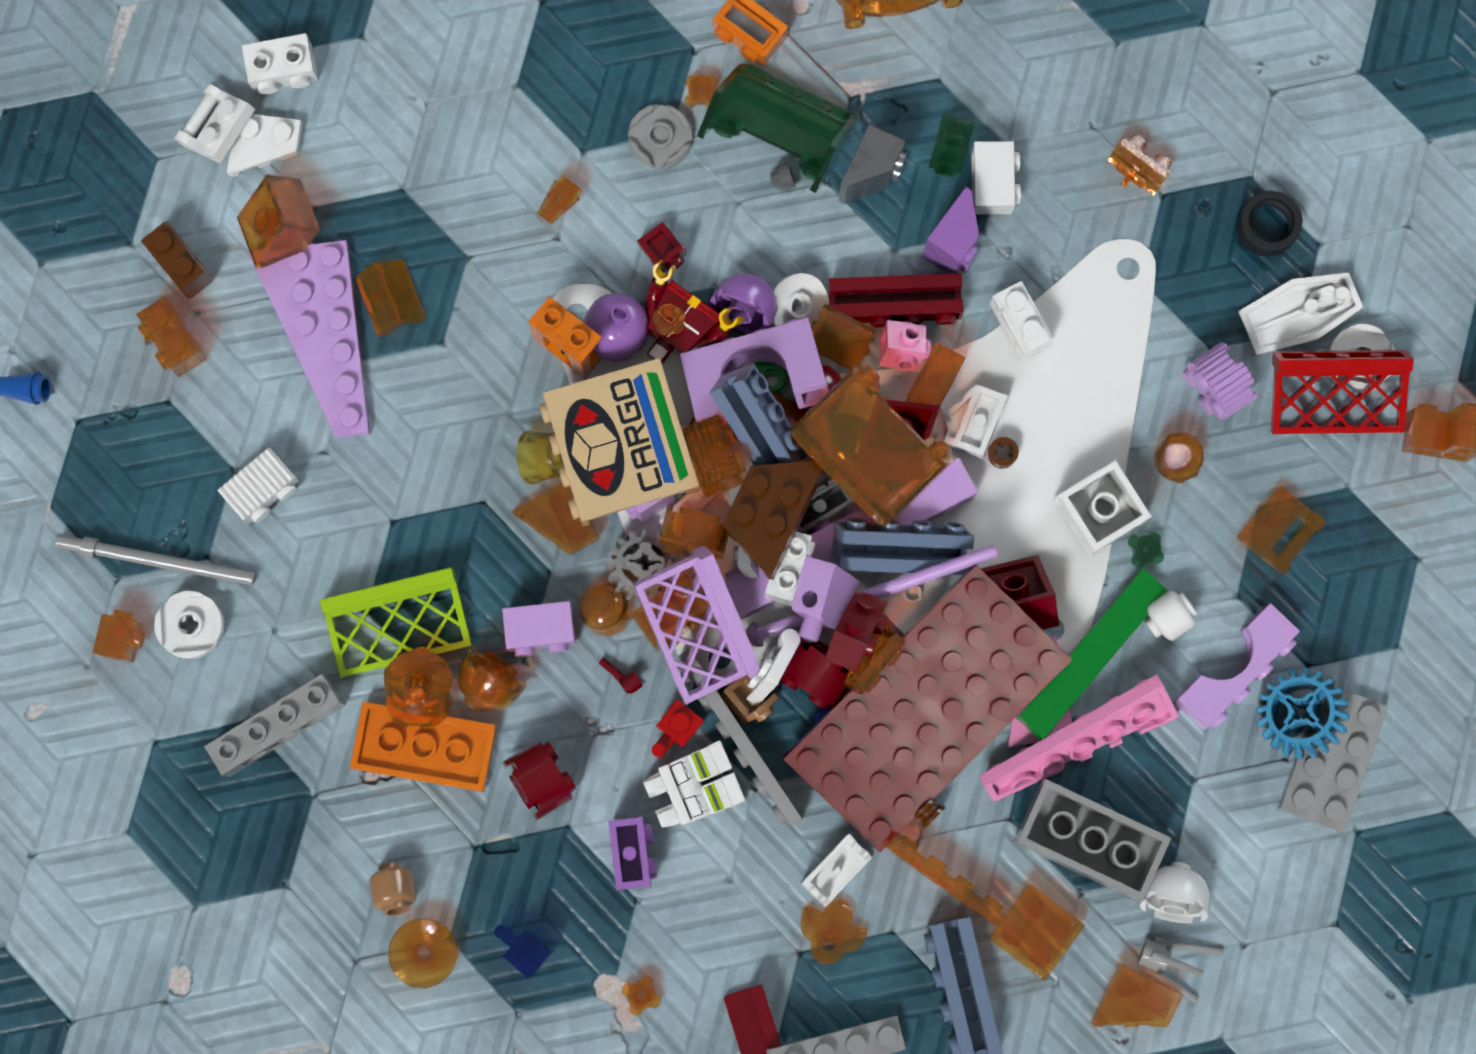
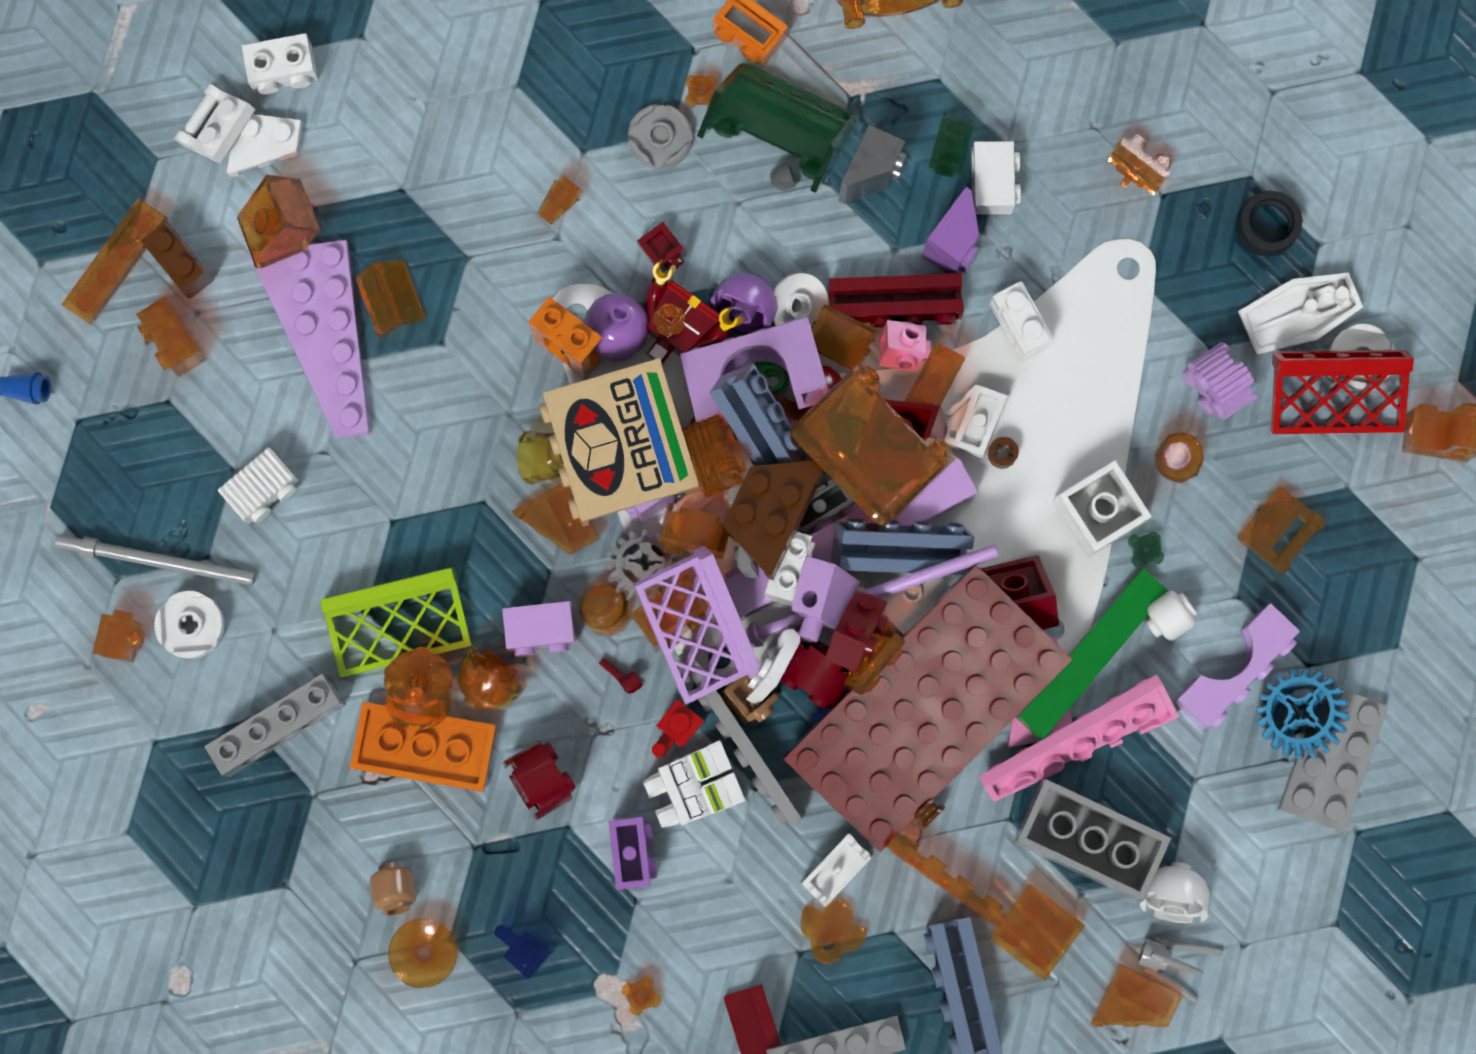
(113, 262): none -> clear orange plate

